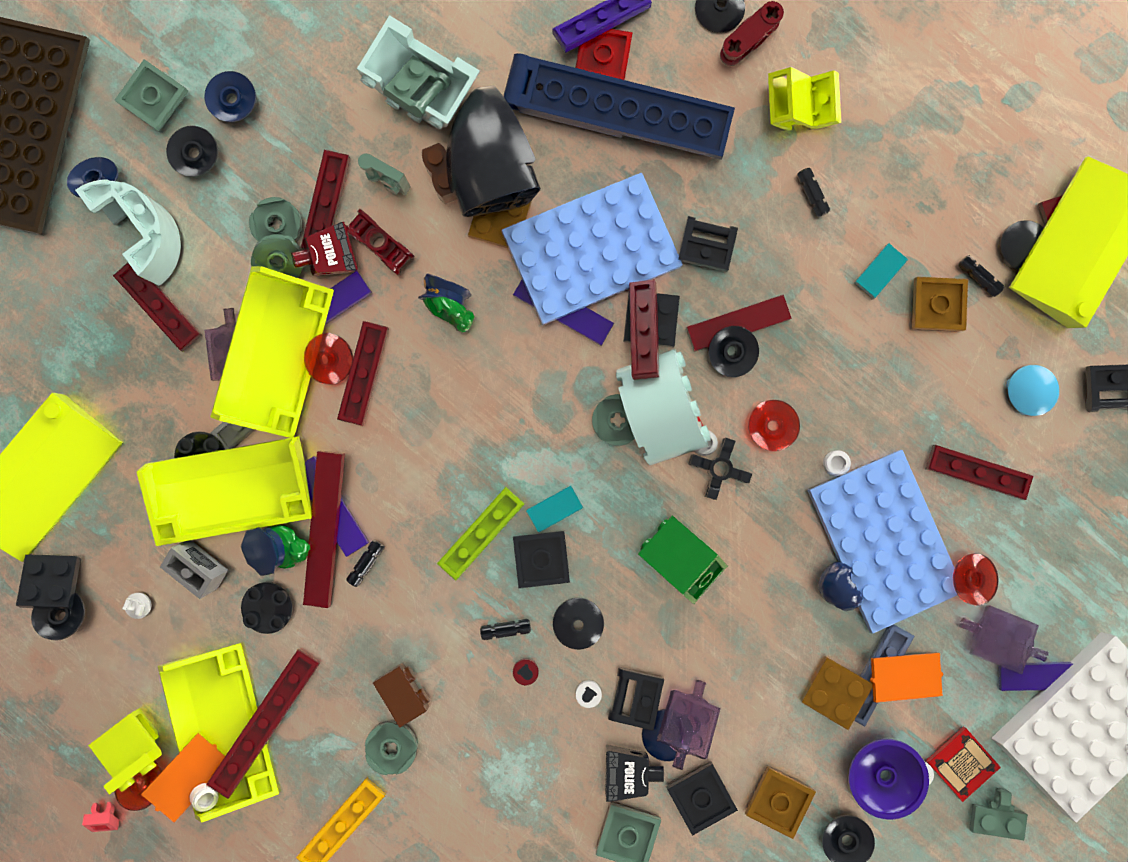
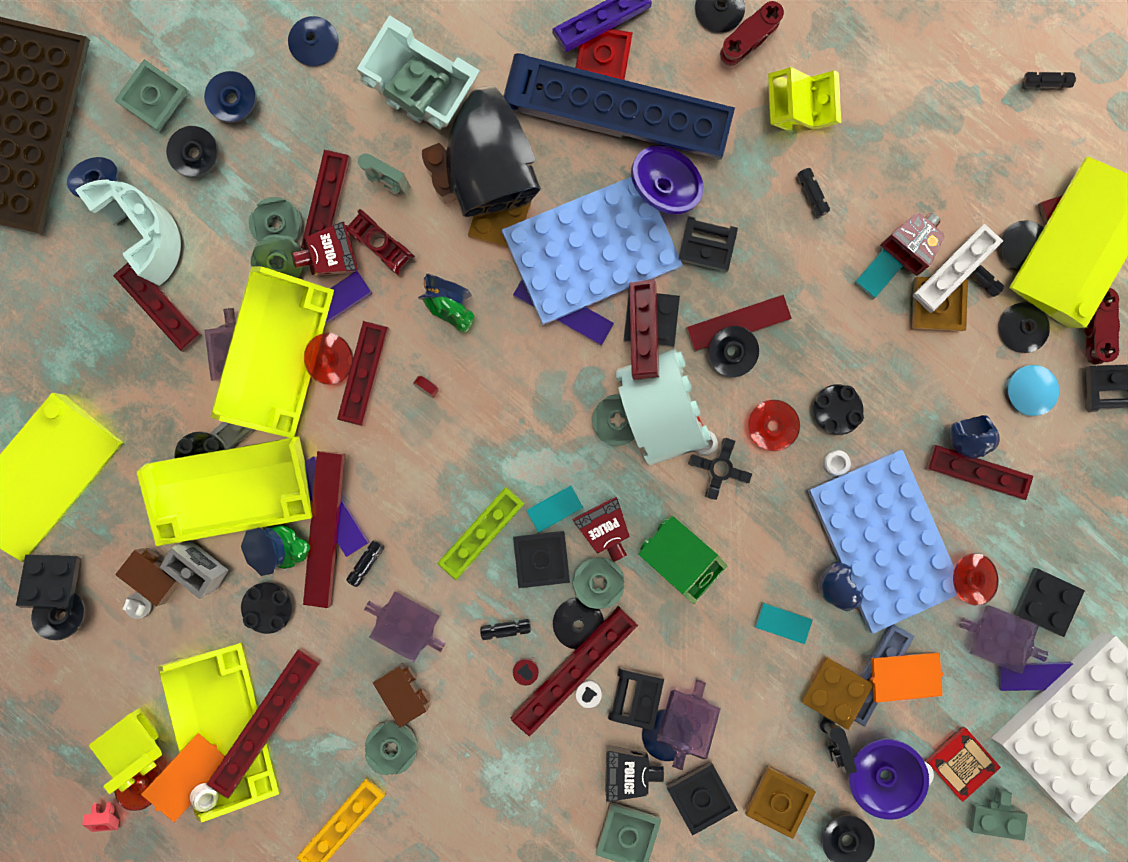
(146, 577): none -> reddish brown brick
(319, 50): none -> dark blue dish
(404, 626): none -> clear purple plate
(426, 386): none -> dark red tile
(573, 671): none -> dark red tile
(600, 597): none -> sand green plate
(604, 528): none -> dark red torso
(667, 180): none -> dark purple dish
(783, 623): none -> teal tile
(838, 409): none -> black dish
(838, 748): none -> black plate
(915, 242): none -> dark red torso
(957, 268): none -> white tile
(974, 436): none -> dark blue hair
(1013, 332): none -> black dish
(1049, 79): none -> black axle
(1049, 602): none -> black plate
(1103, 331): none -> dark red piece

